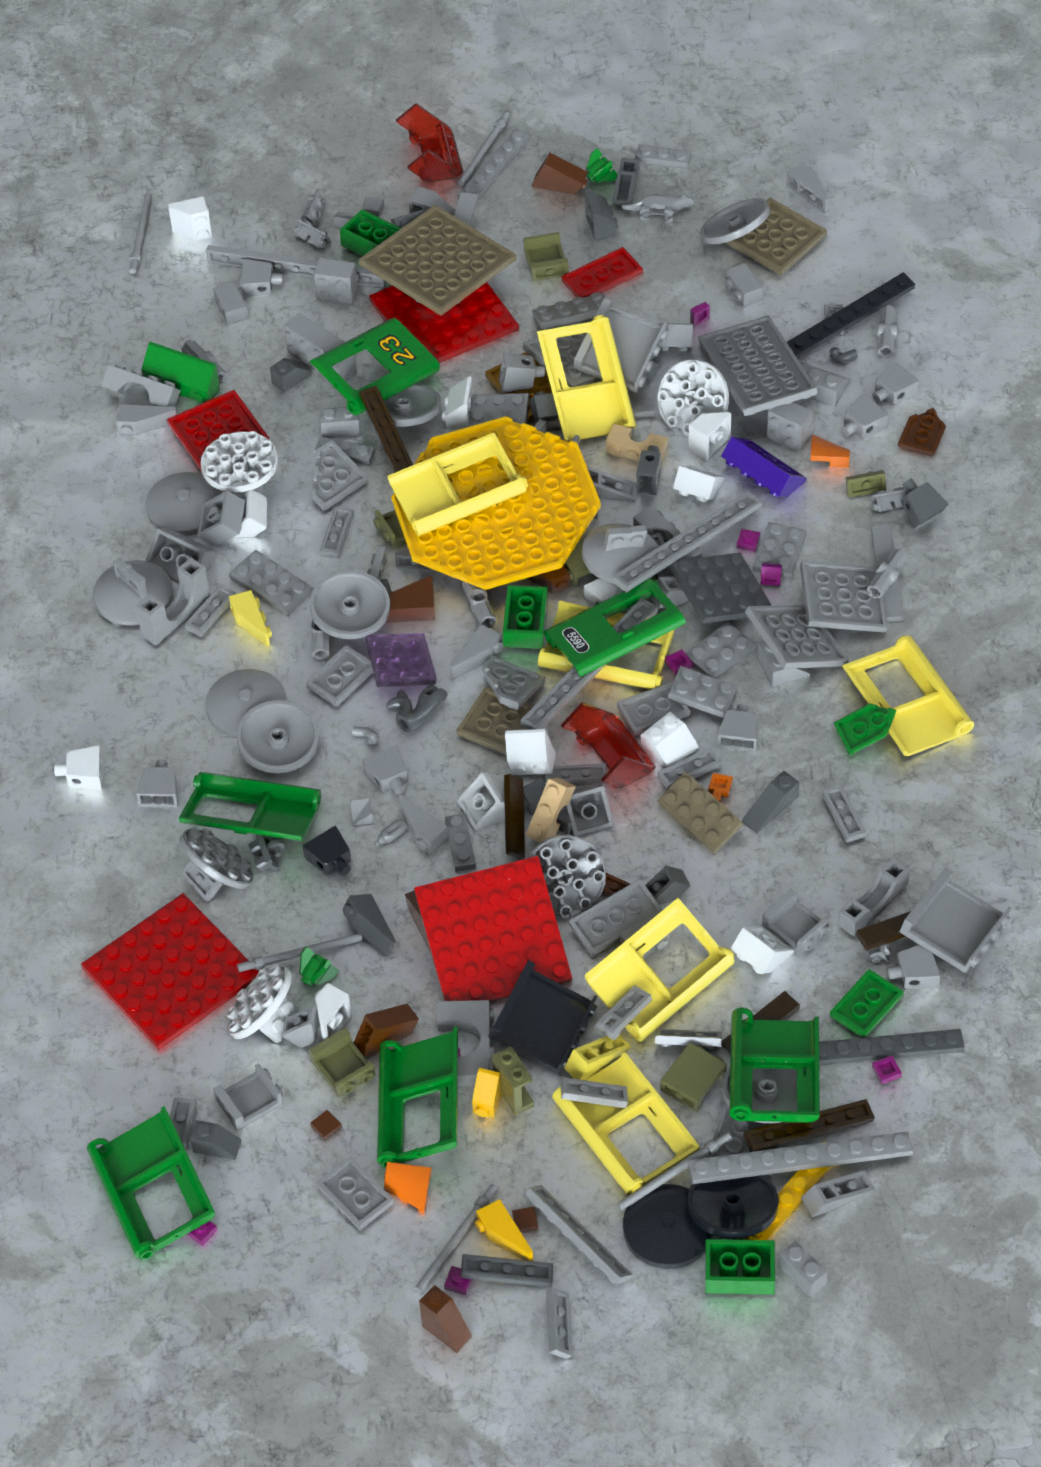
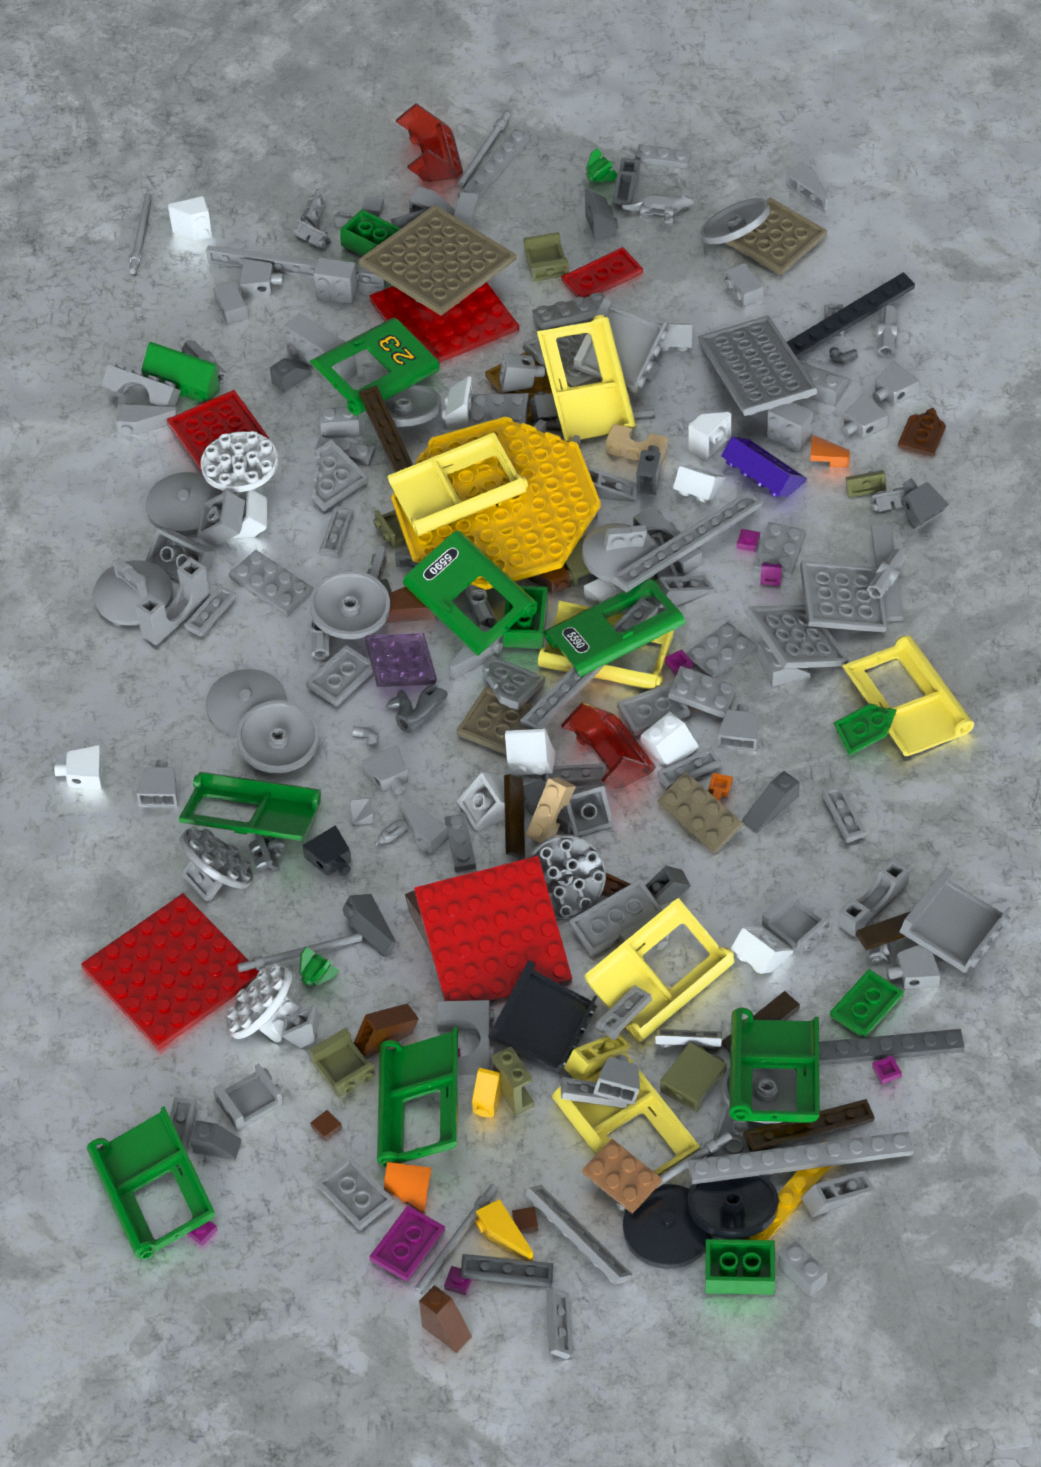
(247, 615): light yellow slope -> none
(332, 1010): white slope -> none
(407, 1243): none -> magenta plate
(450, 571): none -> green piece
(559, 176): reddish brown slope -> none
(618, 1080): none -> light grey torso
(622, 1176): none -> medium nougat plate
(689, 391): white bracket -> none
(699, 314): magenta plate -> none
(719, 586): dark grey plate -> none

